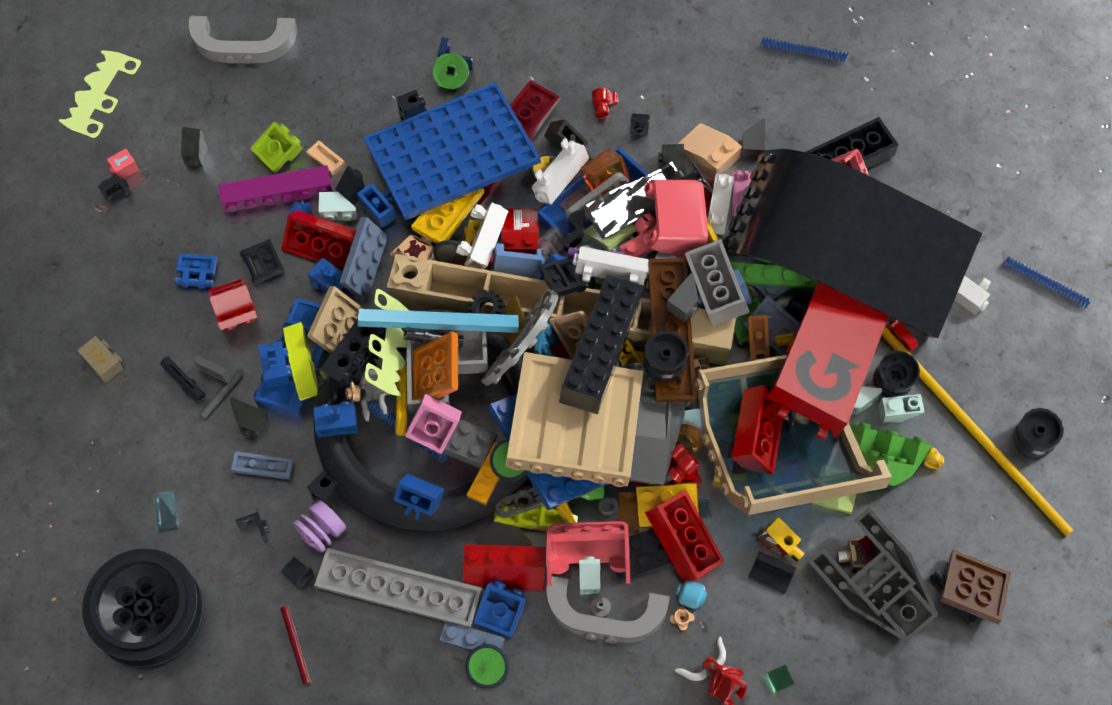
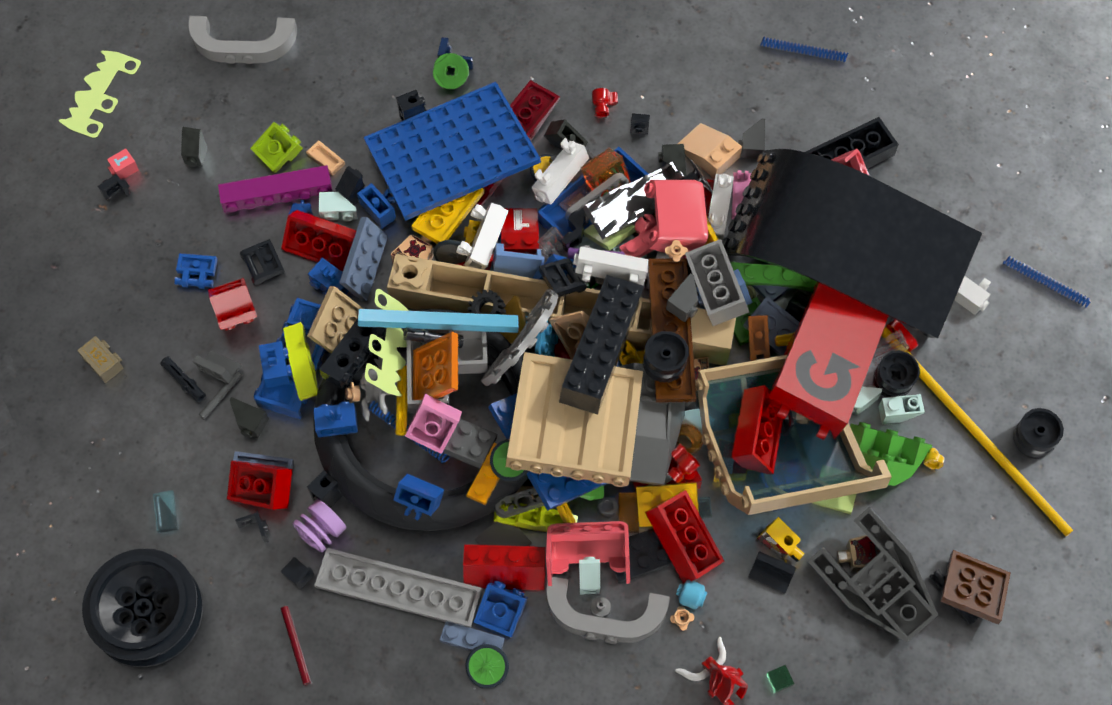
(259, 484): none -> red slope
(676, 256): none -> light nougat plate
(902, 340): none -> clear tile

